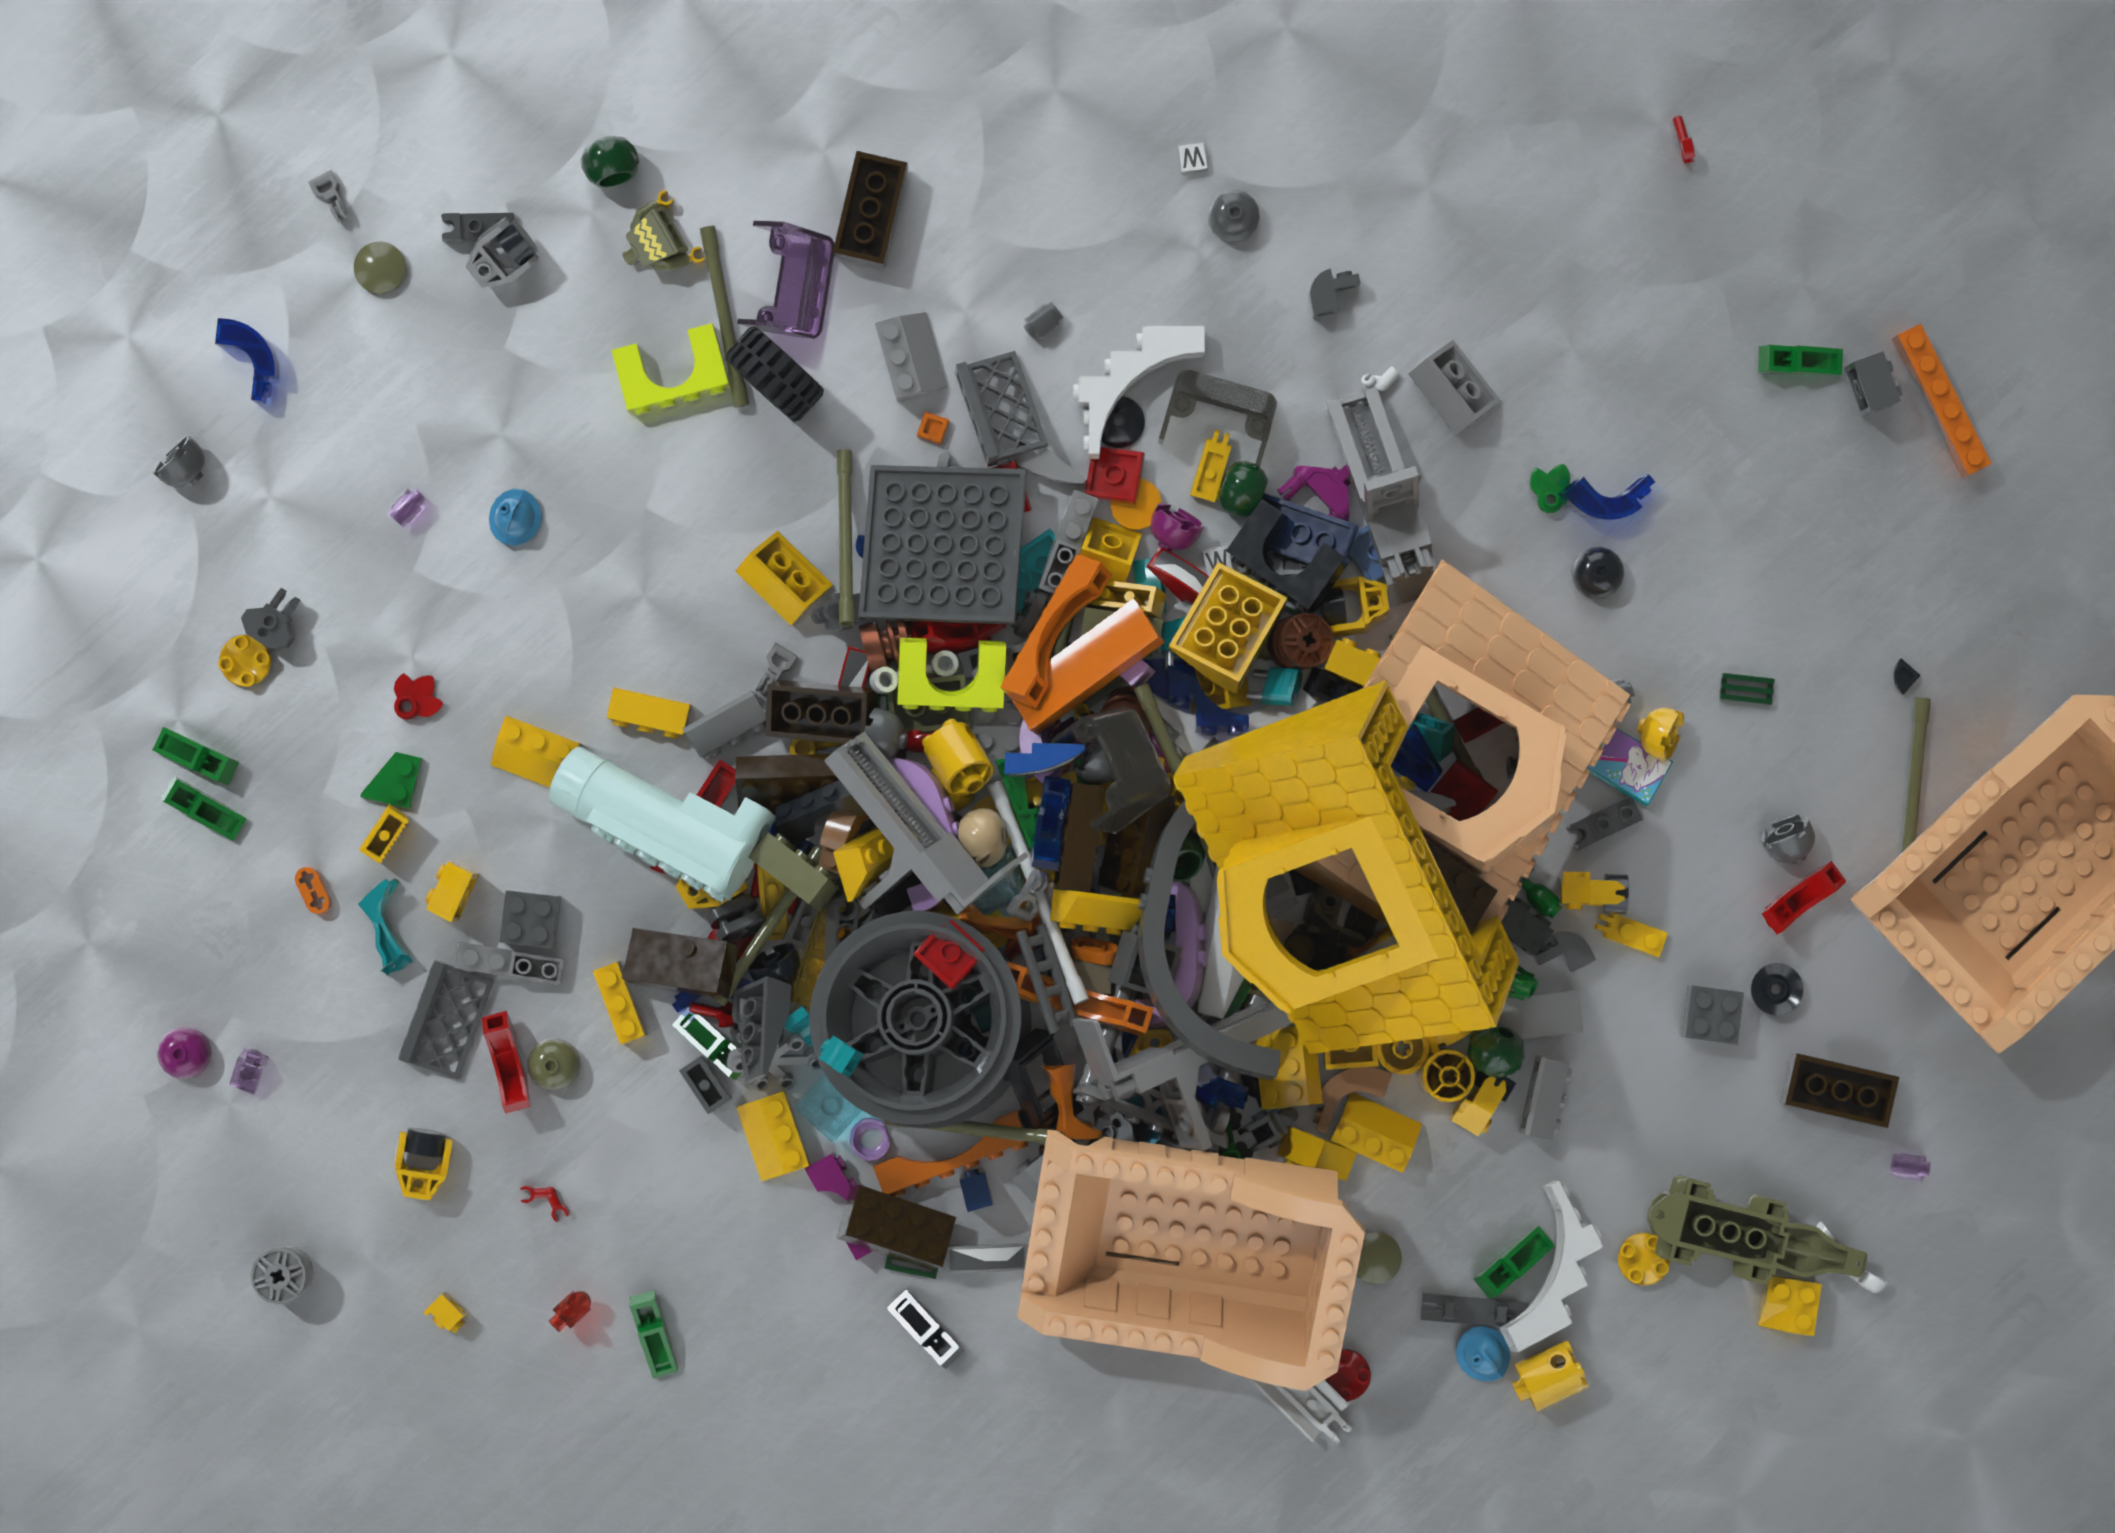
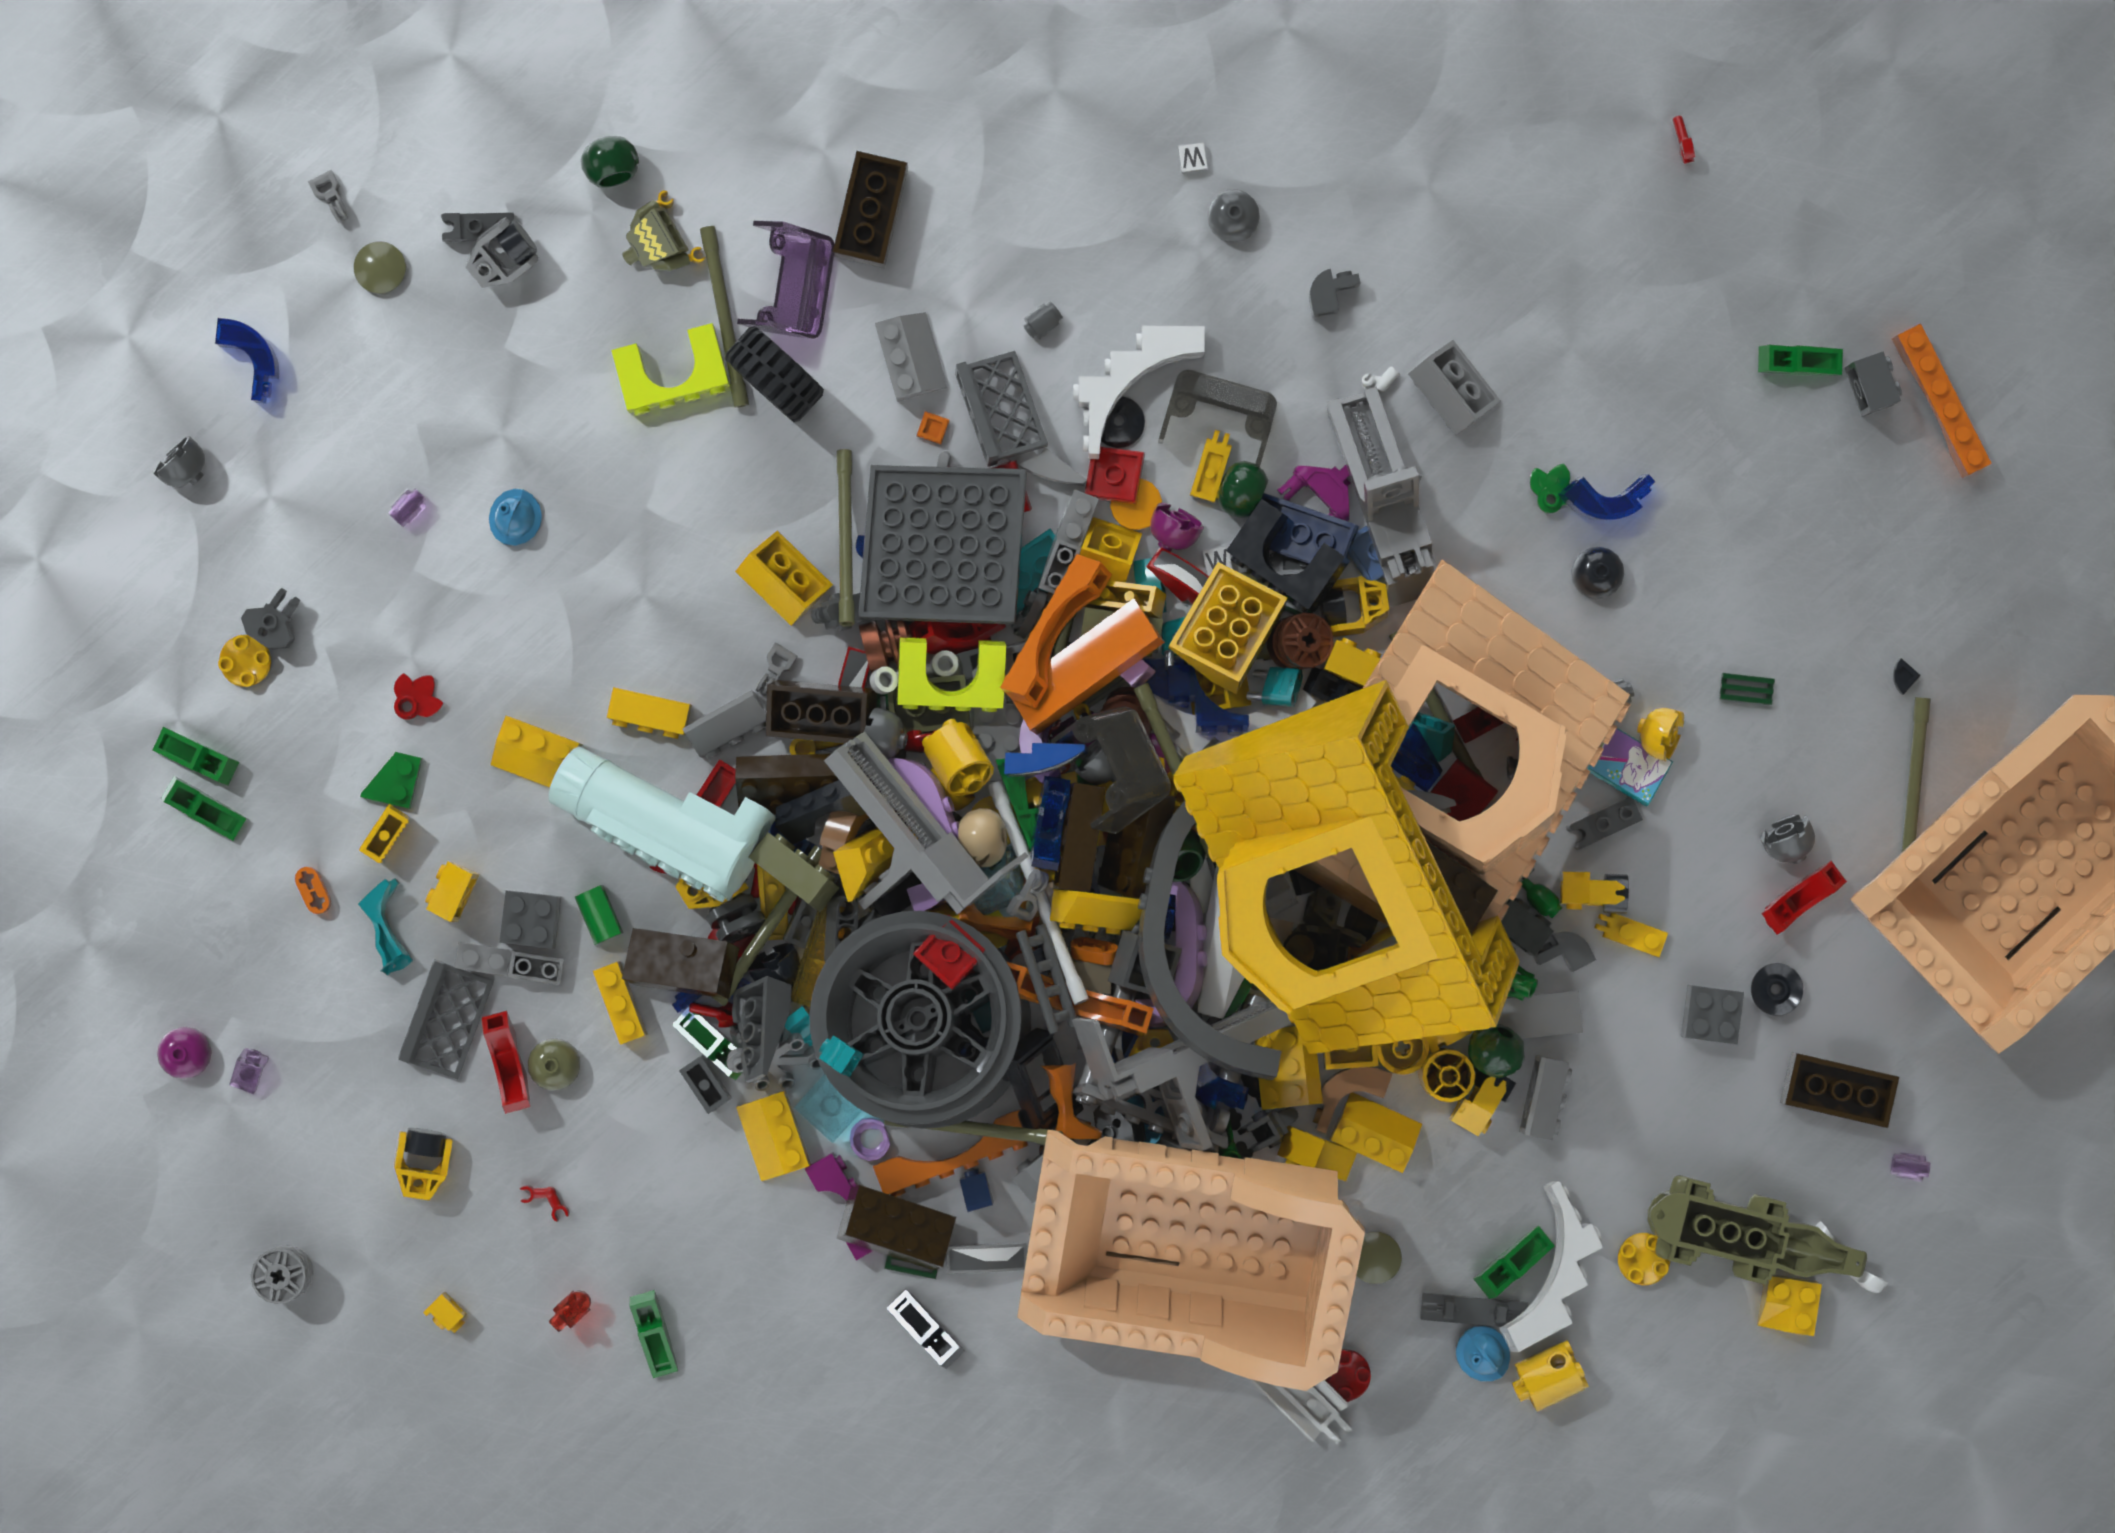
(598, 914): none -> green brick

